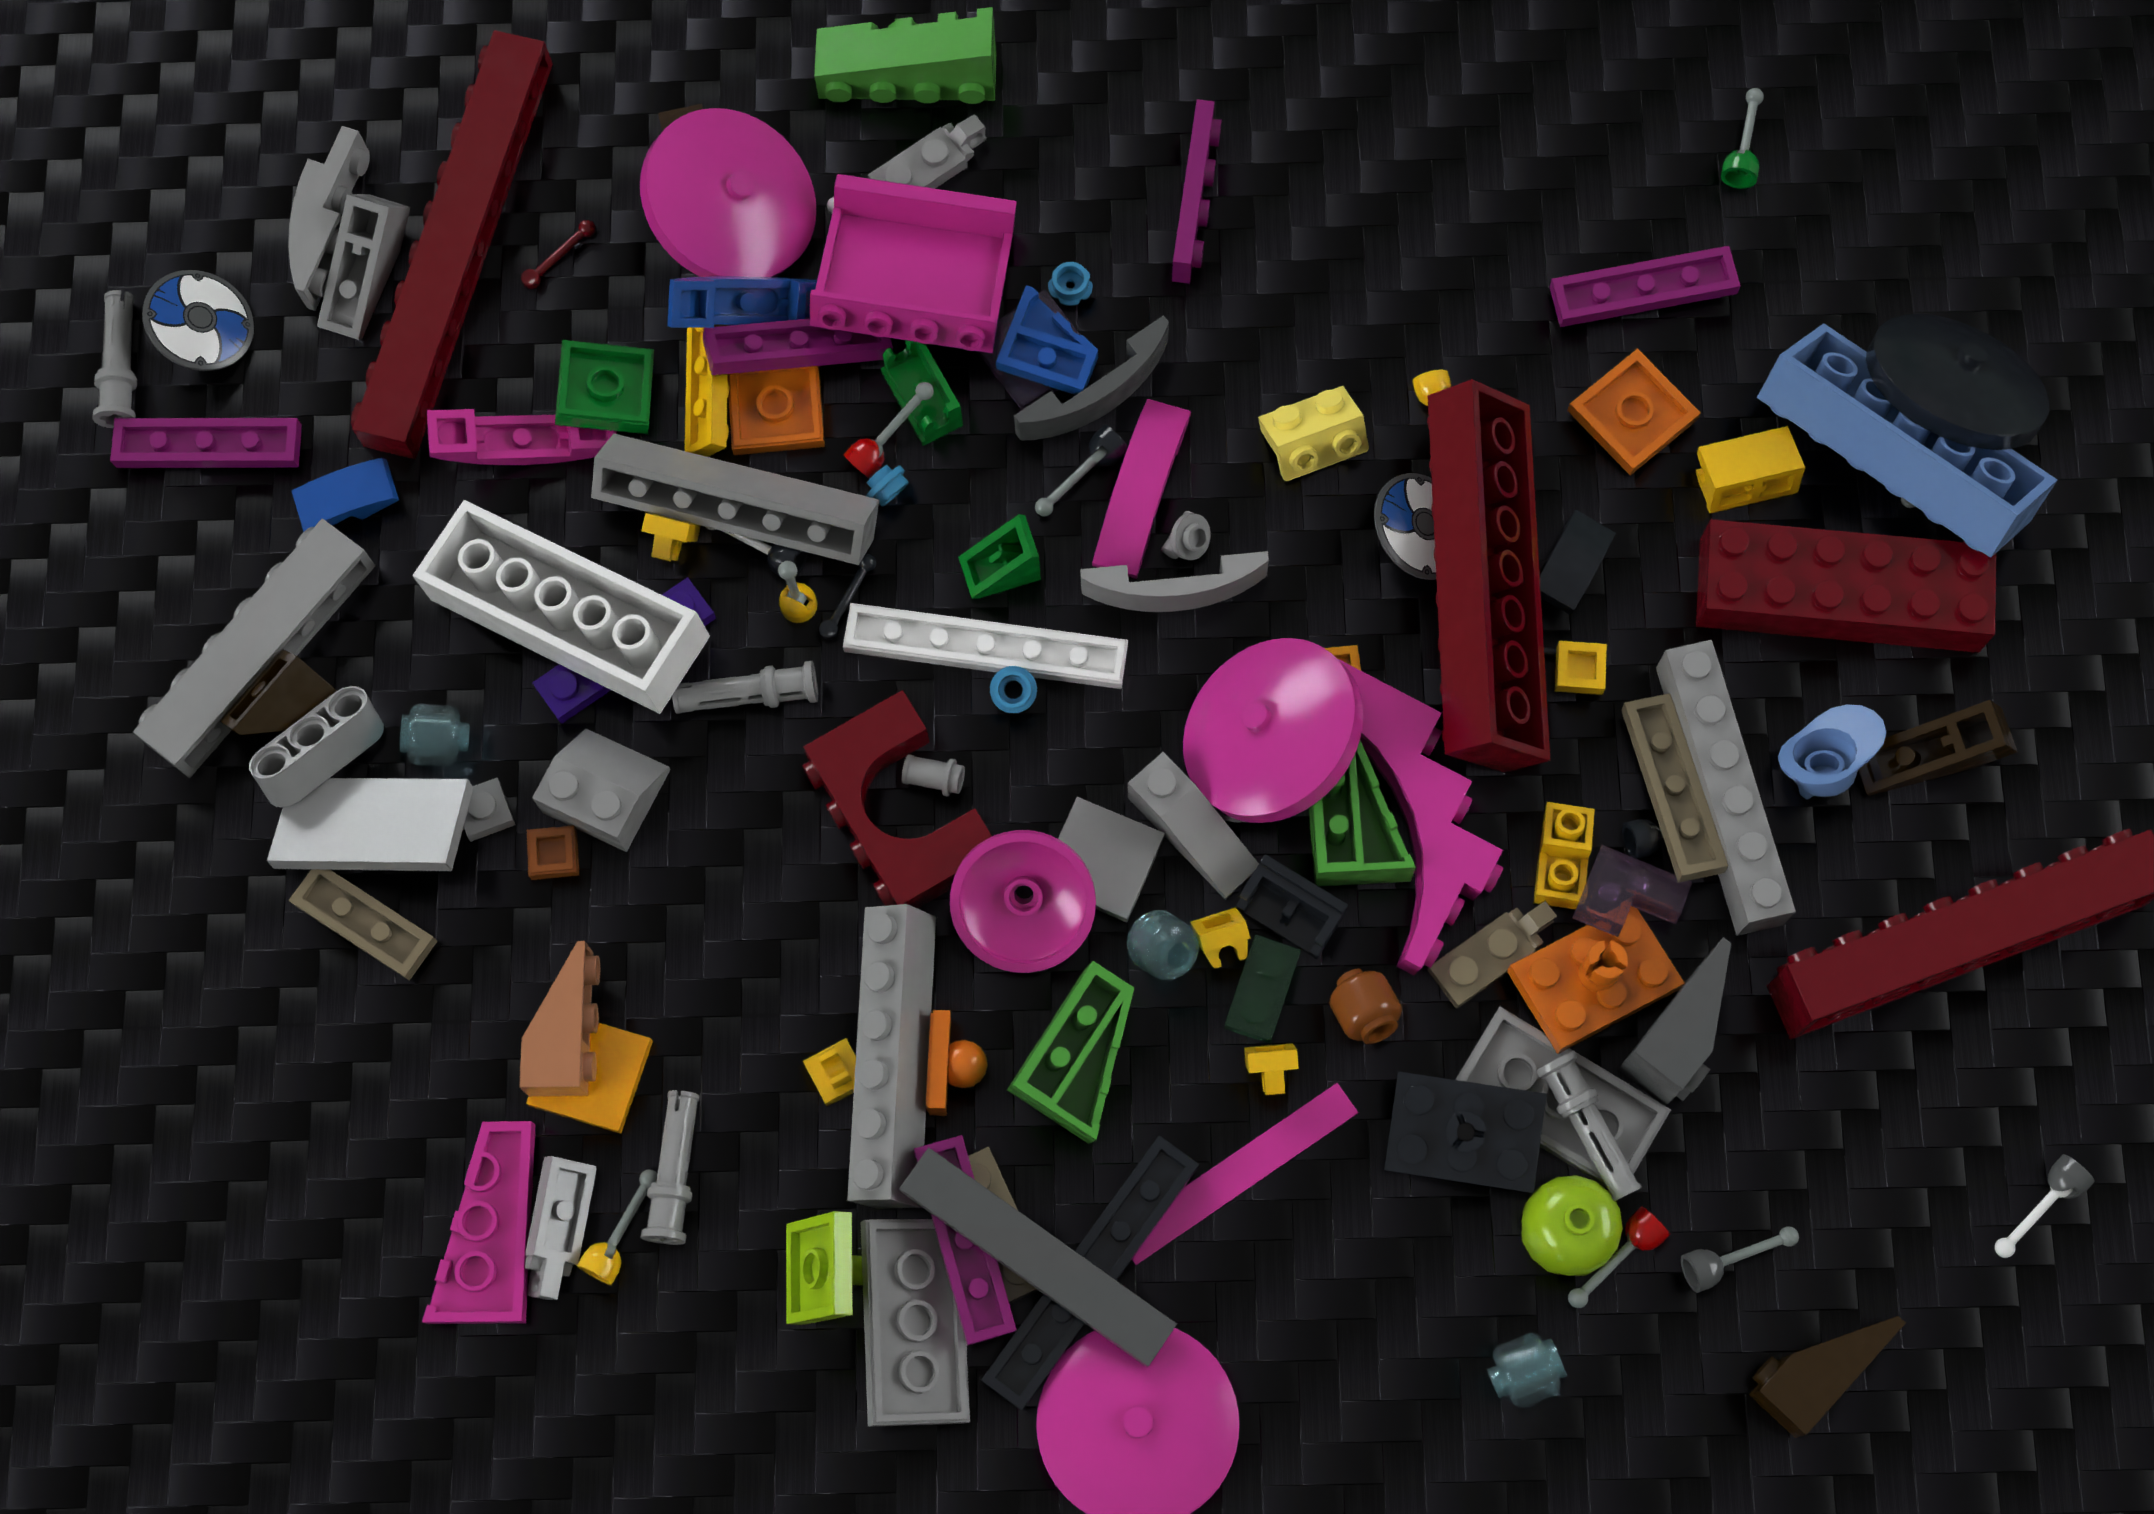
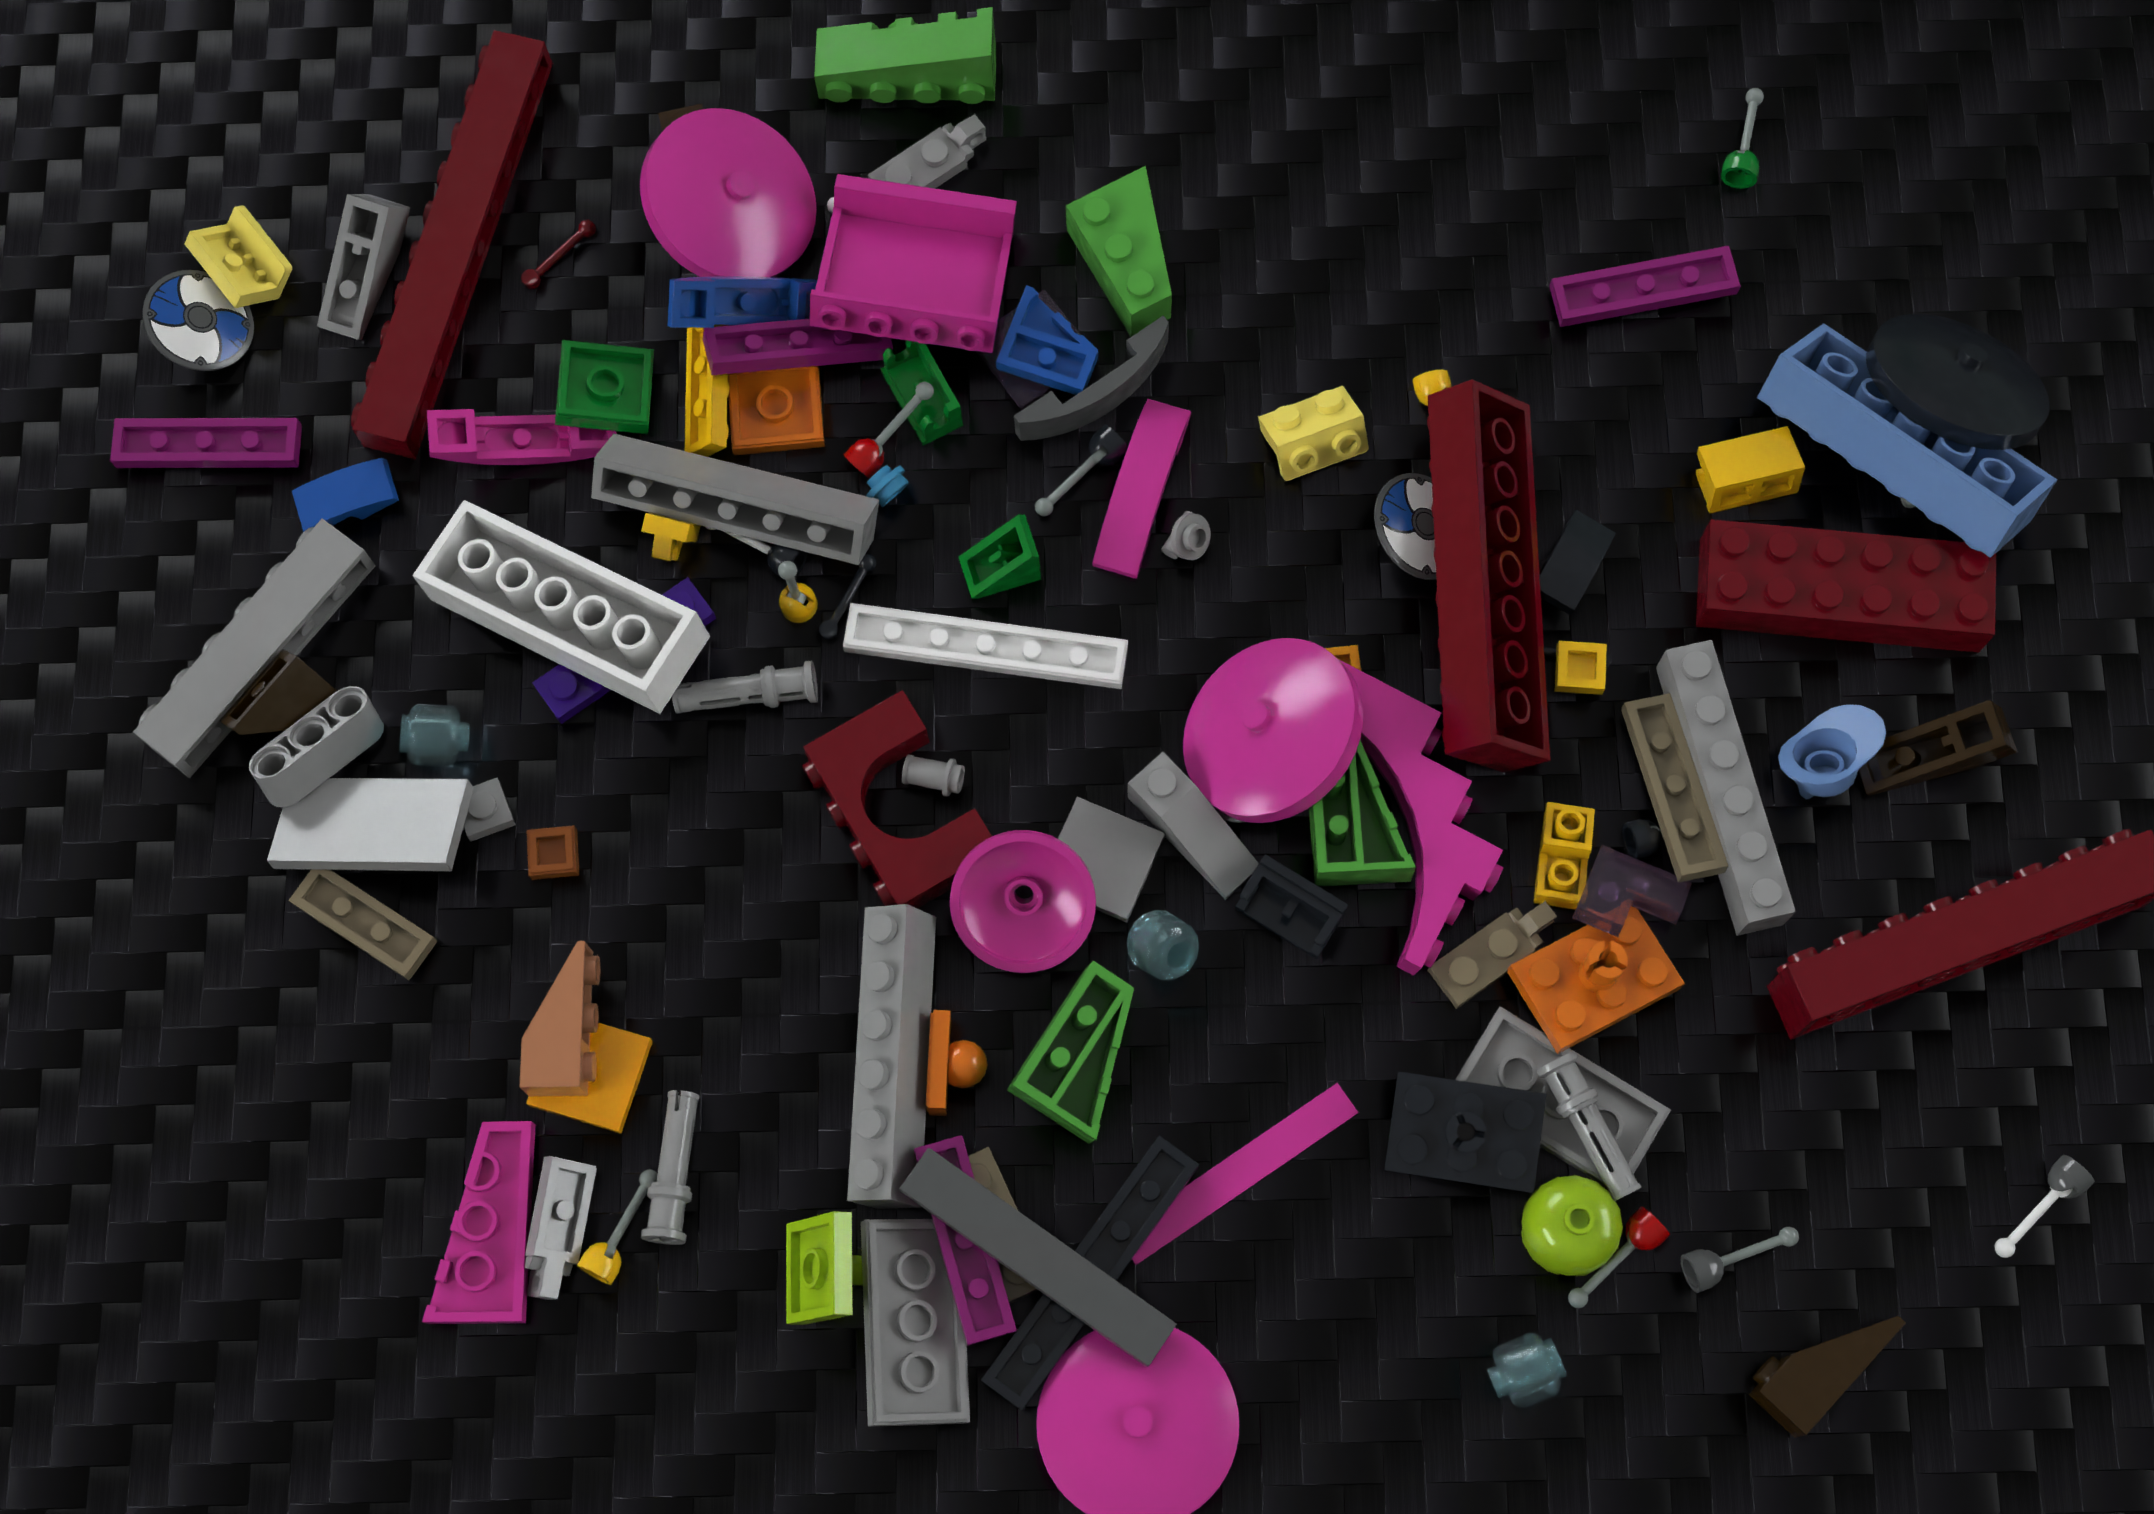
(115, 377): light grey pin -> none
(241, 259): none -> light yellow bracket
(318, 213): light grey slope -> none
(600, 788): light grey slope -> none
(833, 1071): yellow tile -> none
(999, 683): dark azure plate -> none
(1067, 273): dark azure plate -> none
(1113, 588): light grey slope -> none
(1123, 248): none -> bright green wedge
(1194, 209): magenta plate -> none
(1222, 930): yellow tile -> none
(1262, 989): clear green plate -> none
(1271, 1062): yellow tile -> none
(1365, 1006): dark orange head -> none
(1633, 411): orange plate -> none
(1677, 1044): dark grey slope -> none

